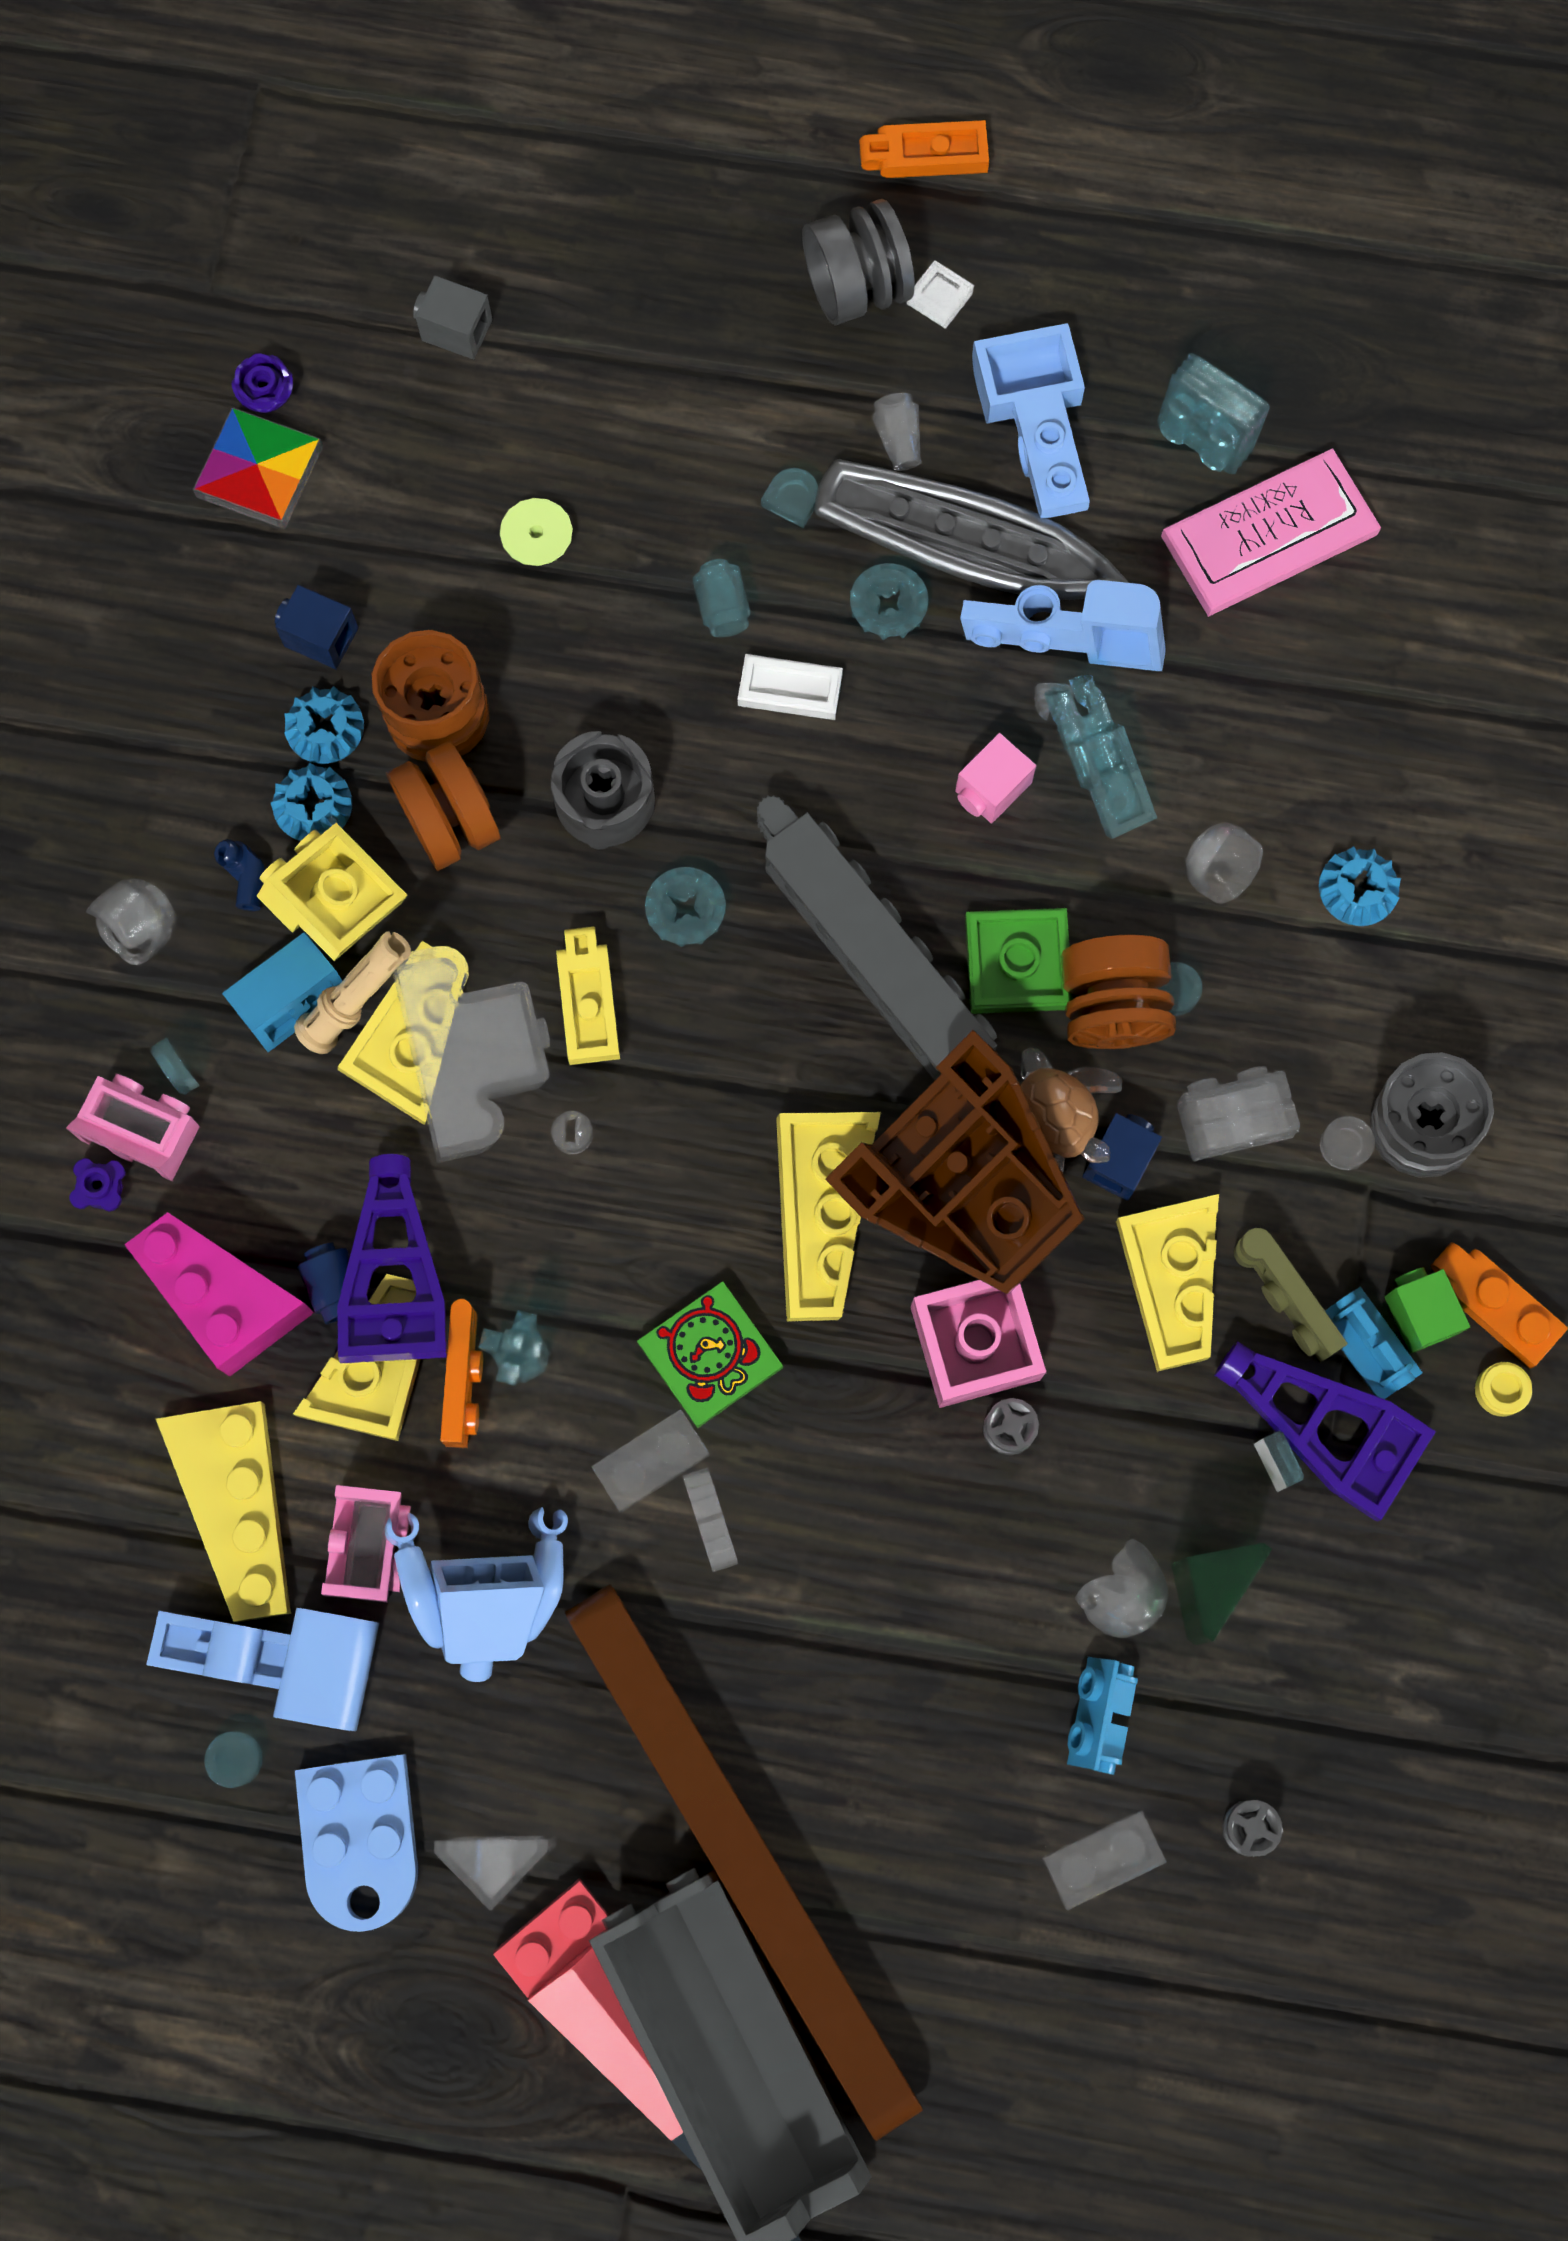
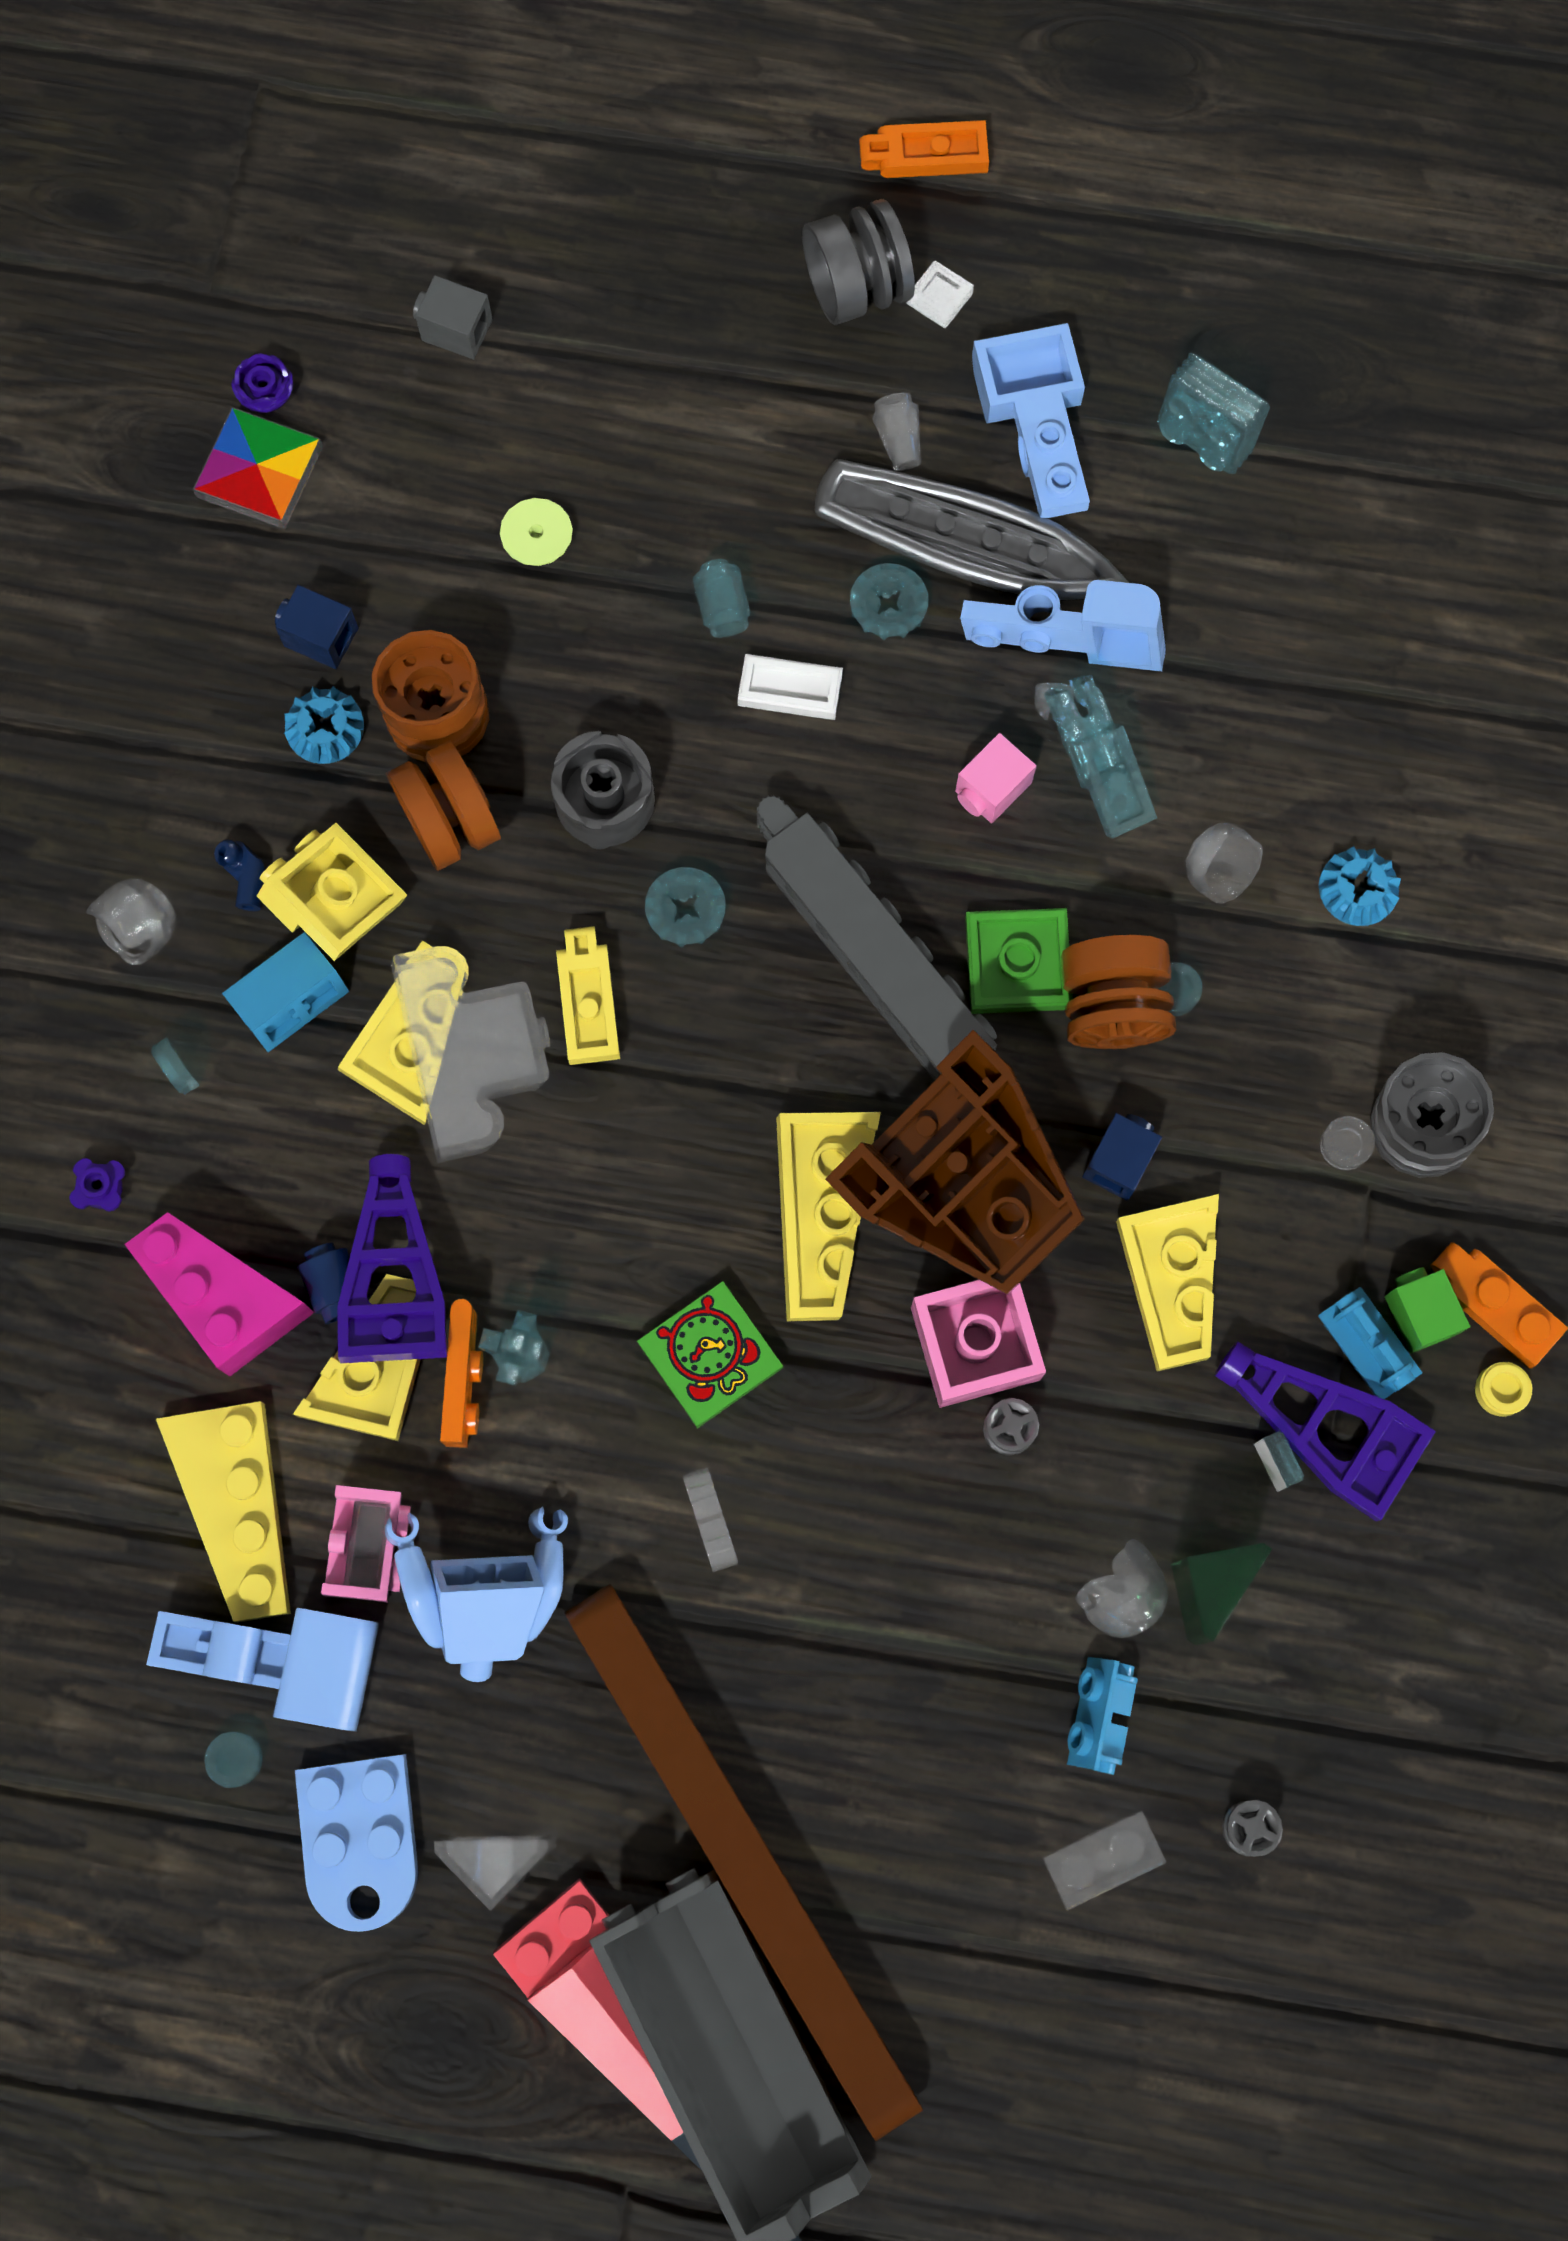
(136, 1125): bright pink window -> none
(327, 784): dark azure gear -> none
(341, 1005): tan pin -> none
(583, 1132): clear hinge -> none
(650, 1461): clear plate -> none
(791, 495): clear light blue tile -> none
(1066, 1105): medium nougat animal -> none
(1237, 1113): clear brick -> none
(1270, 532): bright pink tile -> none
(1289, 1293): olive plate -> none

